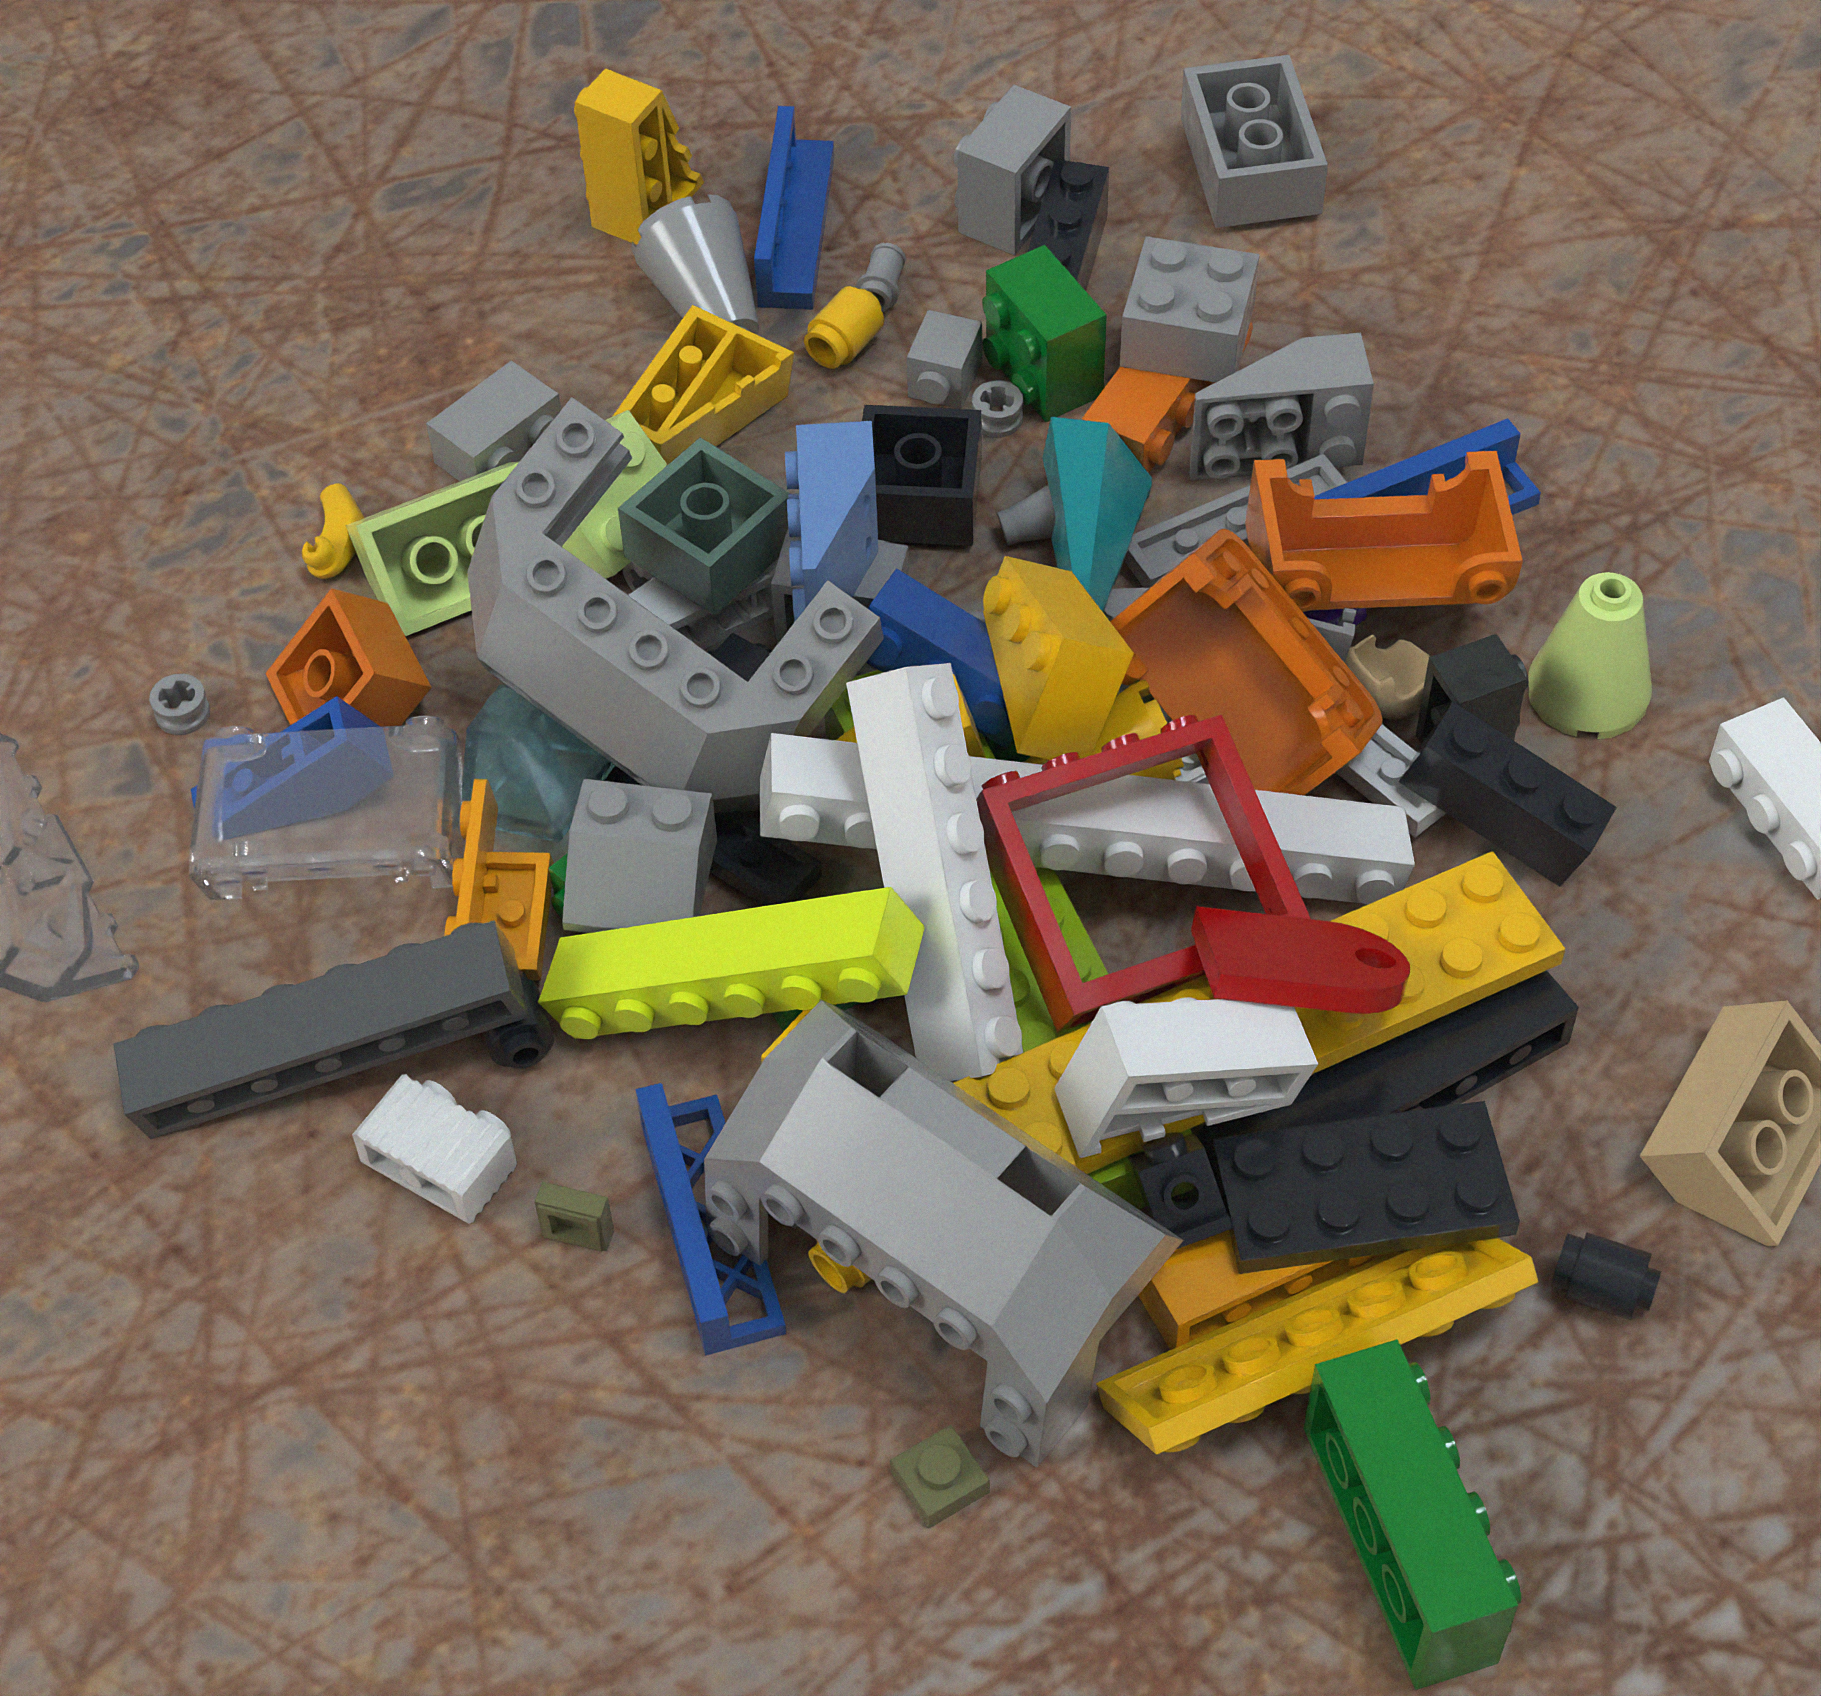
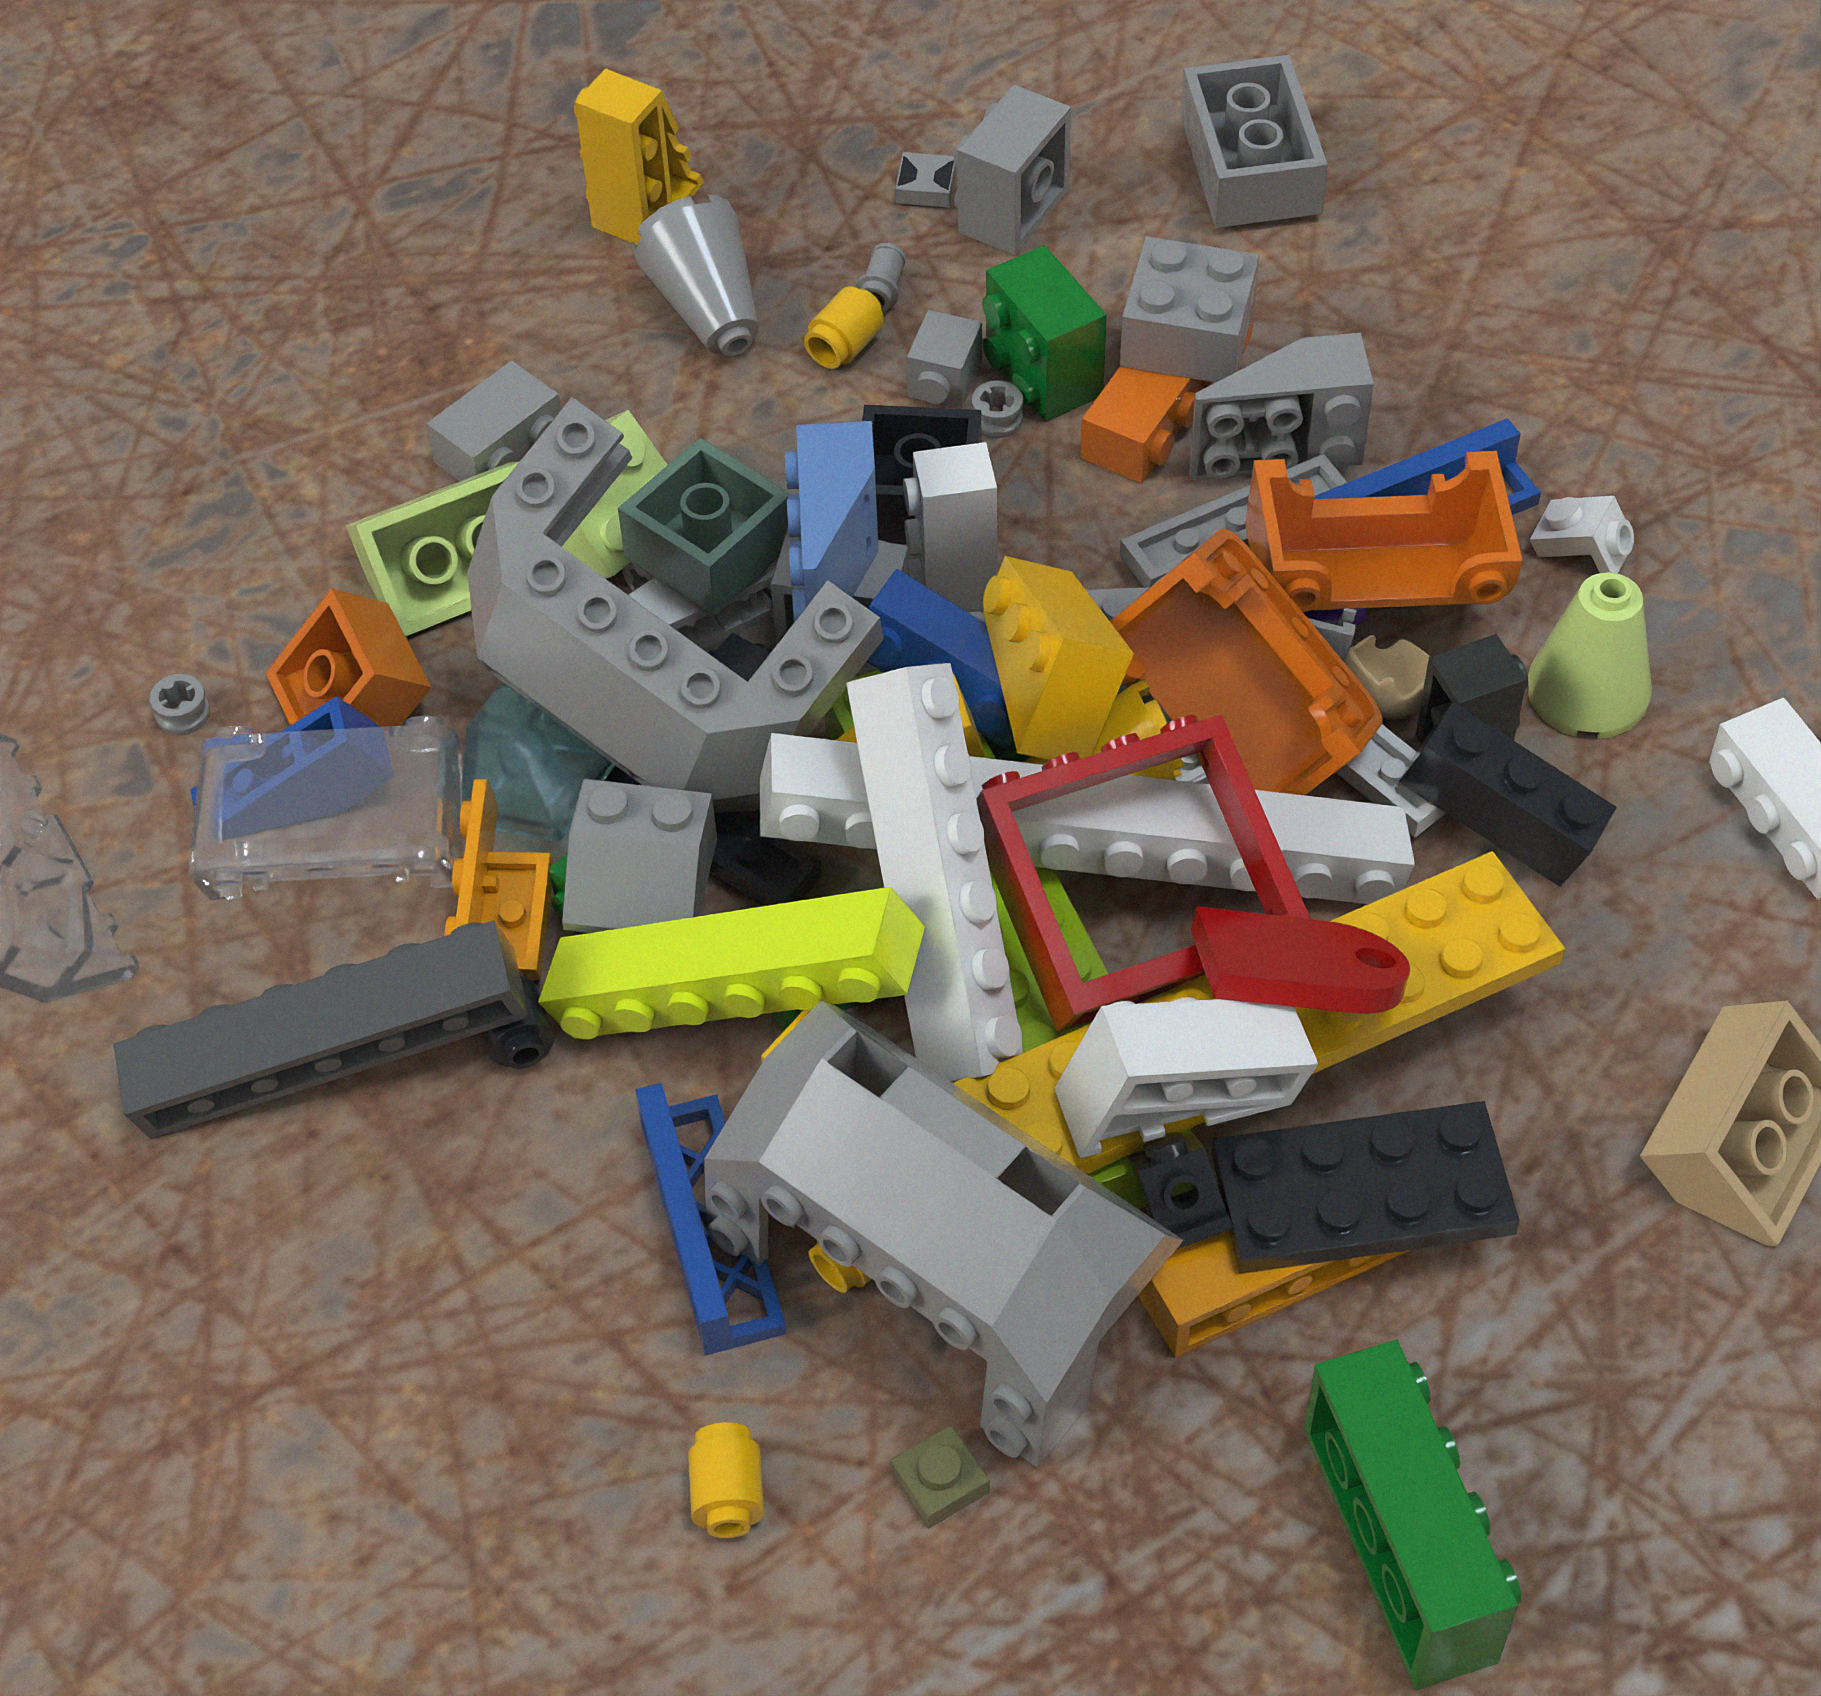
(334, 546): yellow arm -> none
(437, 1147): white brick -> none
(574, 1216): olive tile -> none
(707, 383): yellow wedge -> none
(725, 1480): none -> yellow brick
(792, 217): blue fence -> none
(925, 180): none -> light grey tile
(953, 522): none -> white brick
(1029, 519): light grey cone -> none
(1073, 216): black brick -> none
(1096, 500): teal wedge -> none
(1275, 1350): yellow plate -> none
(1428, 1065): black brick -> none
(1585, 528): none -> white bracket
(1606, 1275): black brick -> none

